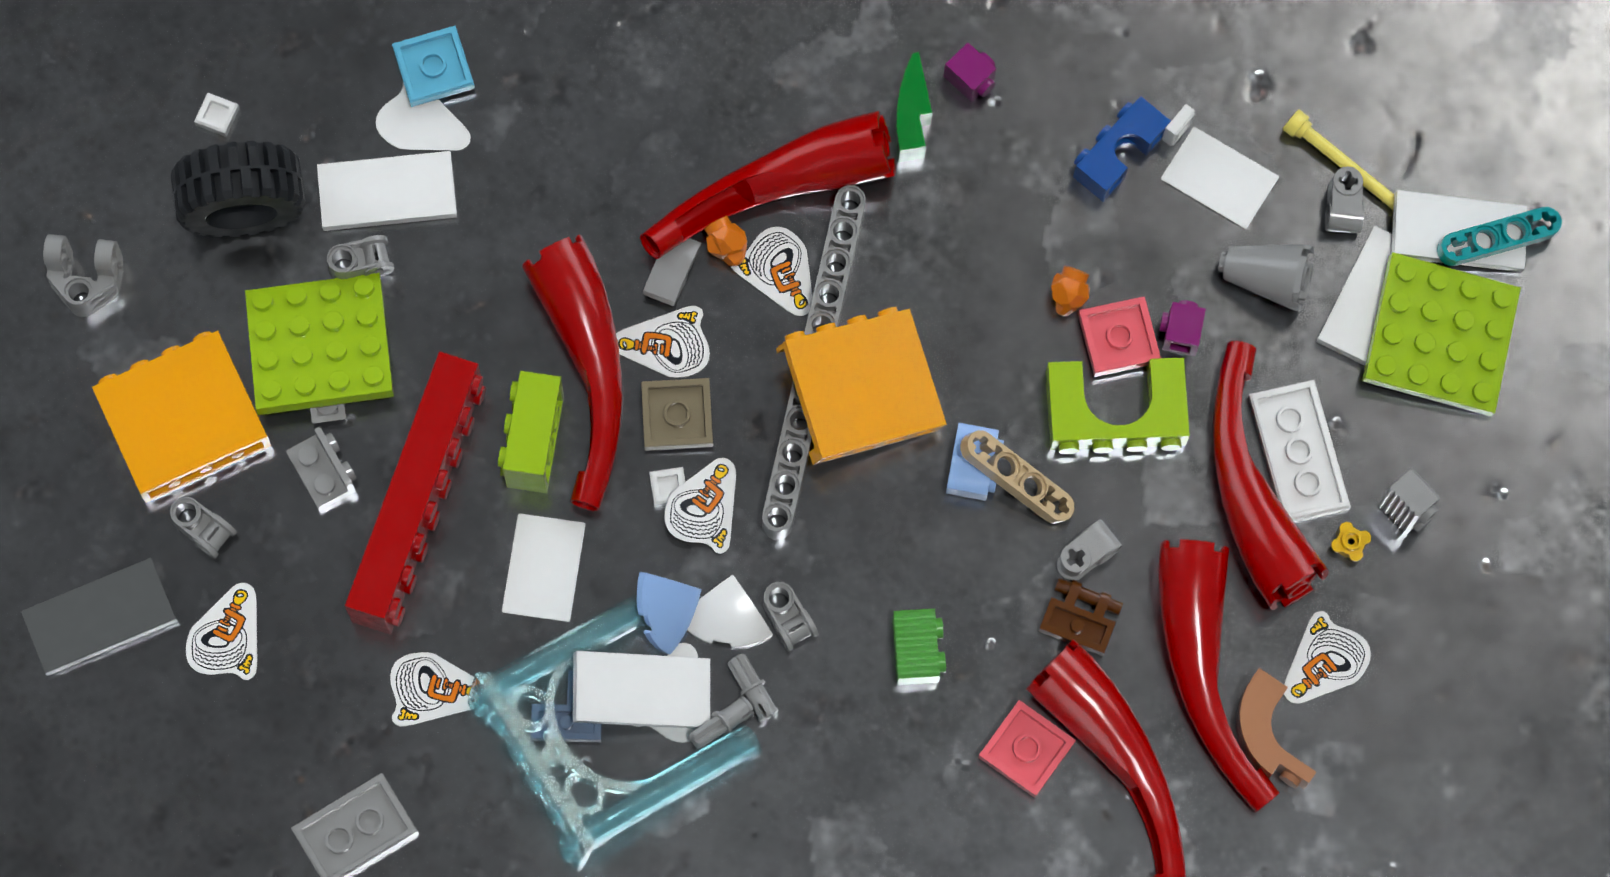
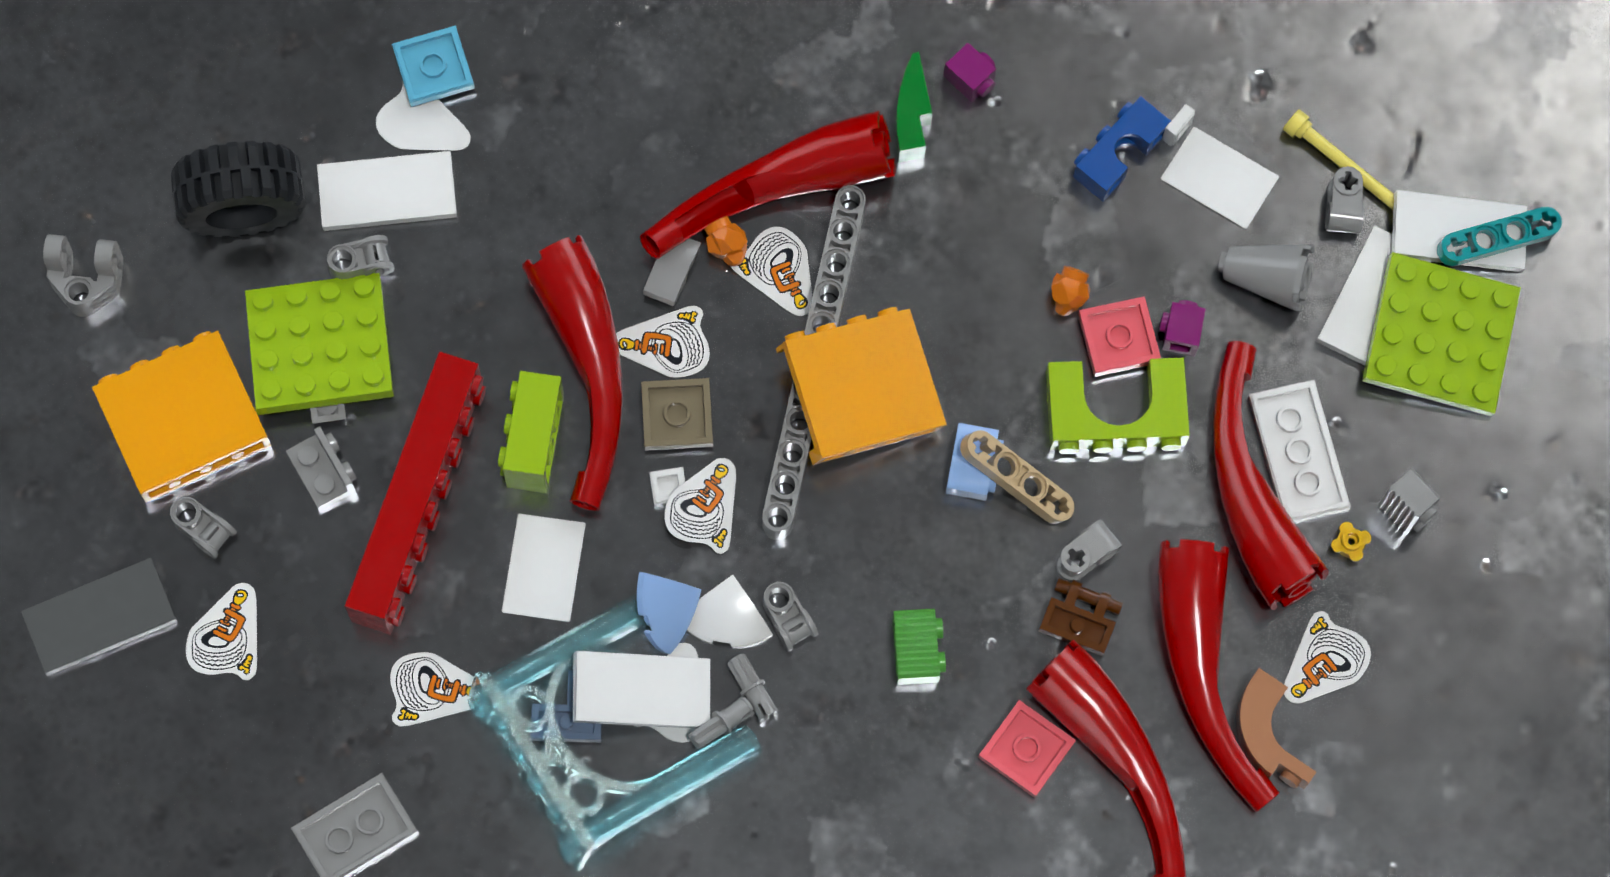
(216, 114): white tile -> none

